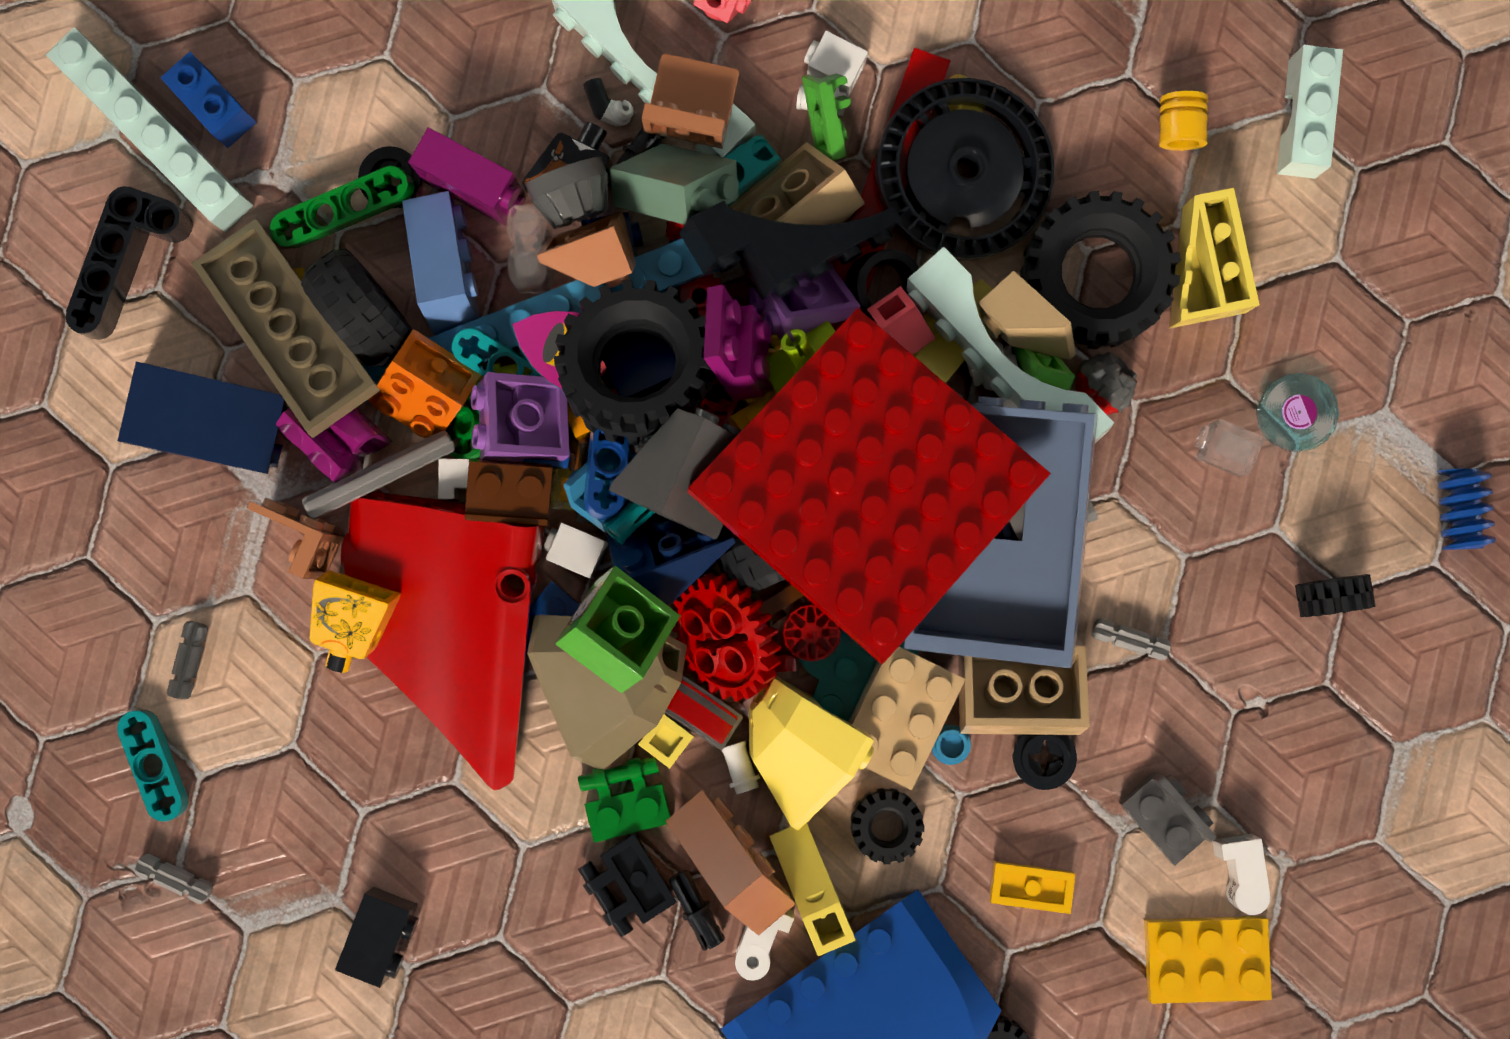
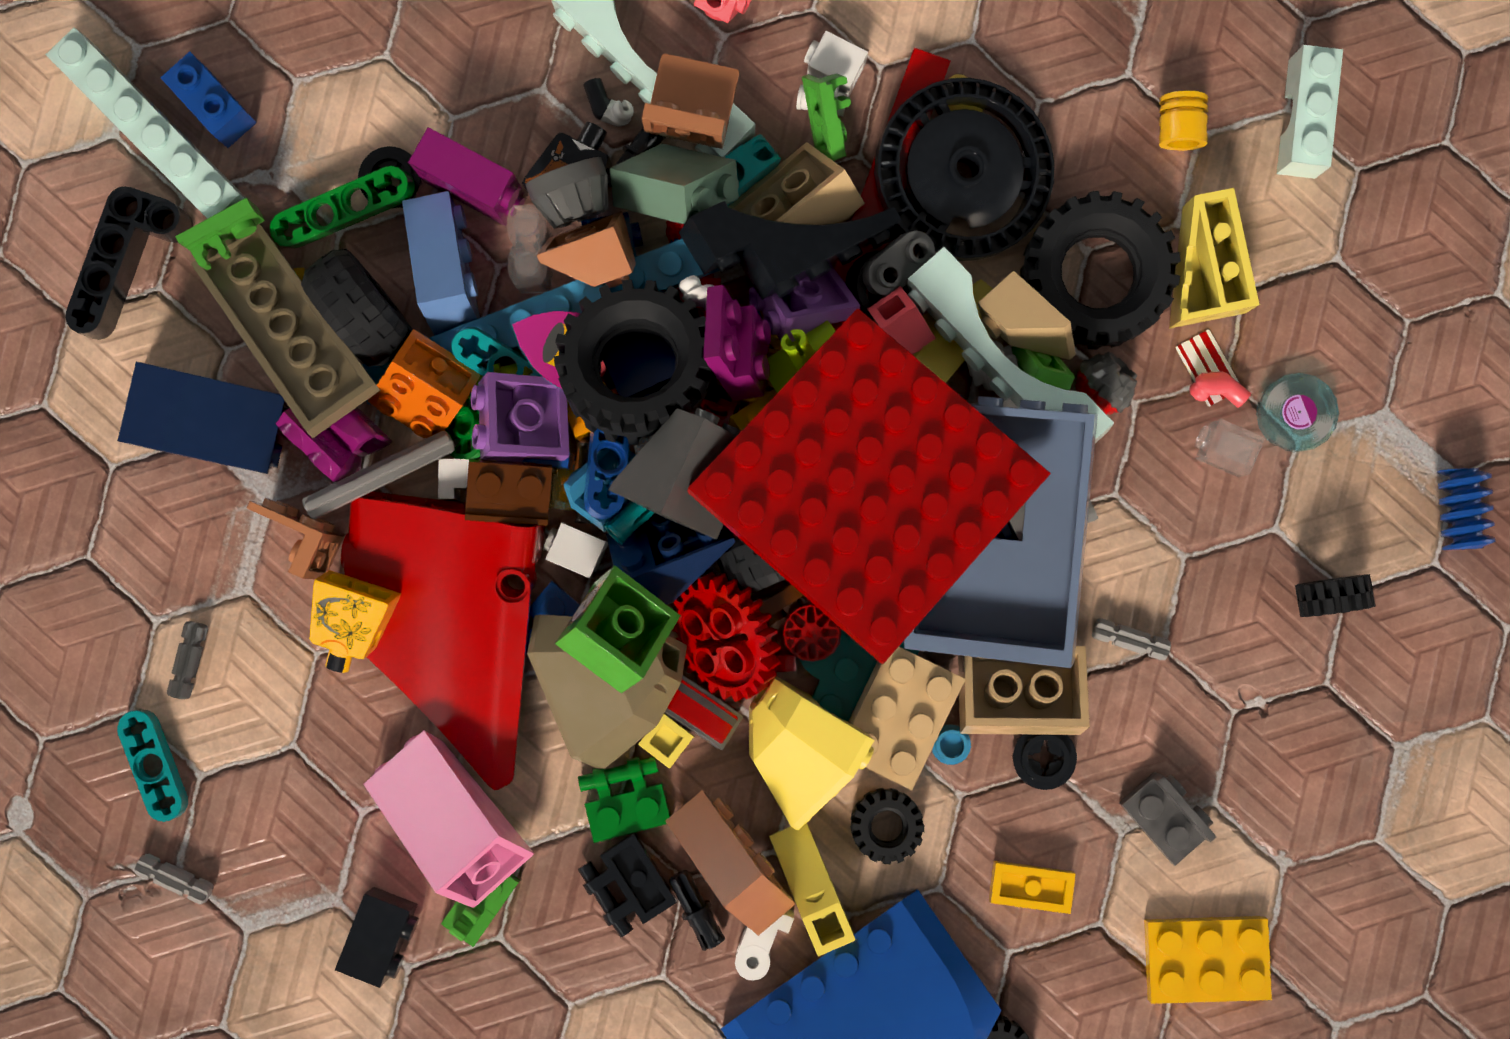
(233, 222): none -> bright green plate
(446, 821): none -> bright pink slope
(469, 922): none -> bright green plate
(692, 288): none -> white arm
(740, 768): white pin -> none
(900, 261): none -> dark grey plate
(1204, 355): none -> white sticker
(1219, 383): none -> coral arm
(1247, 872): white leg -> none

